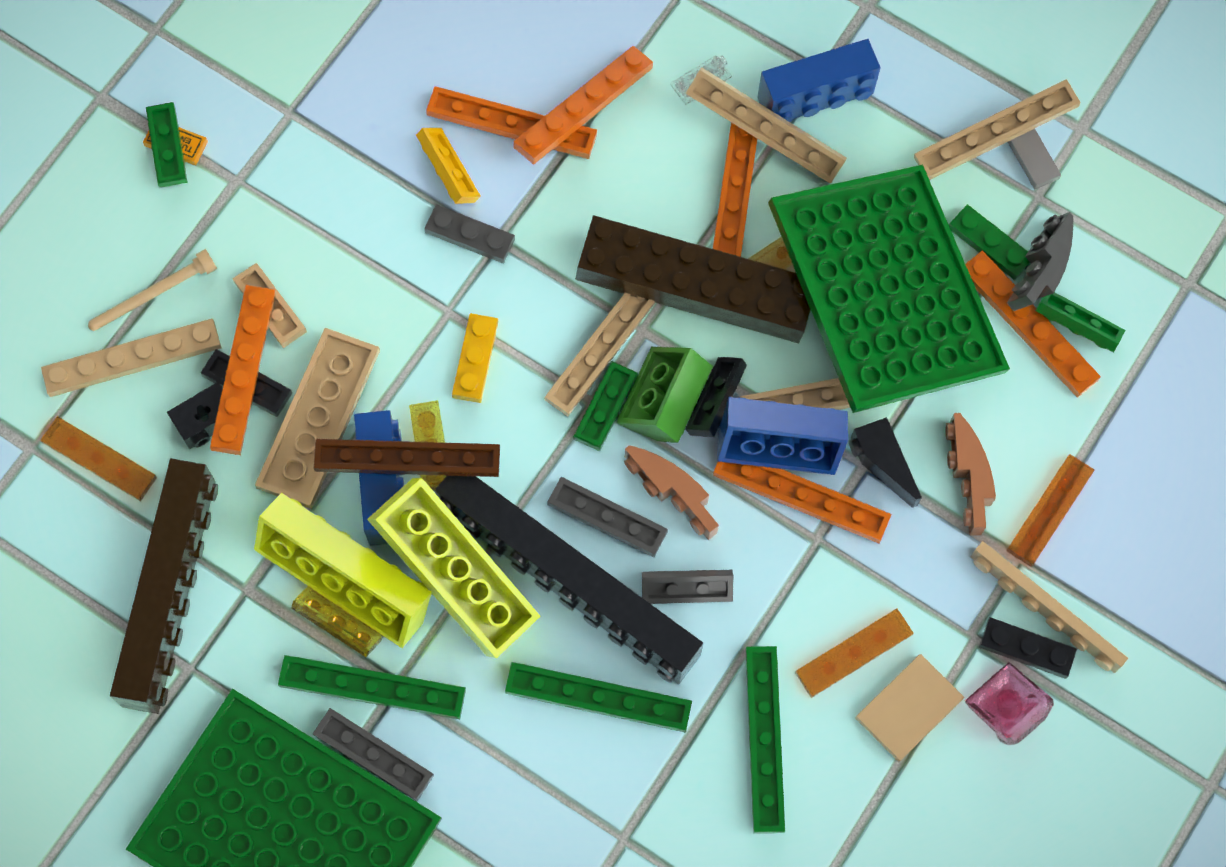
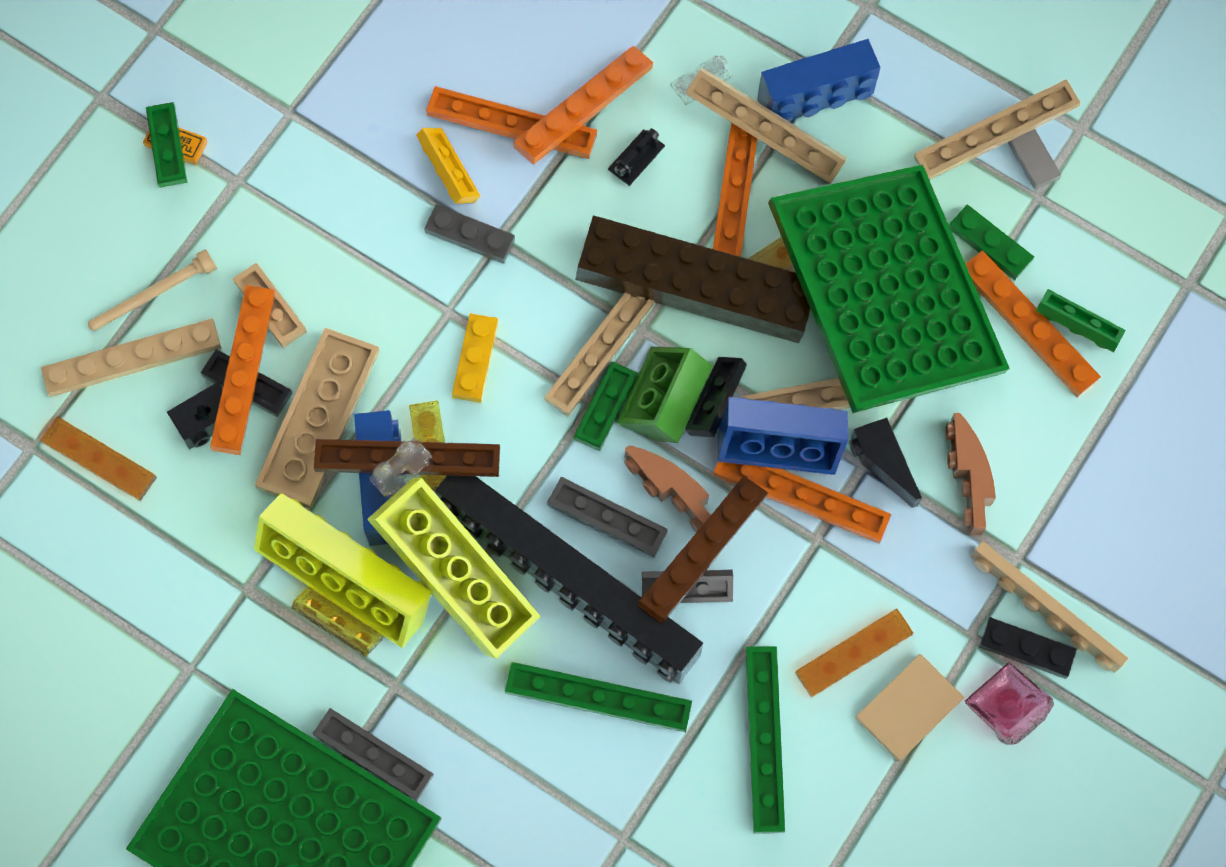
(164, 587): dark brown brick -> none
(372, 687): green plate -> none
(388, 474): none -> clear hinge
(637, 156): none -> black hinge
(702, 550): none -> reddish brown plate
(1048, 262): dark grey slope -> none
(1050, 510): clear orange tile -> none

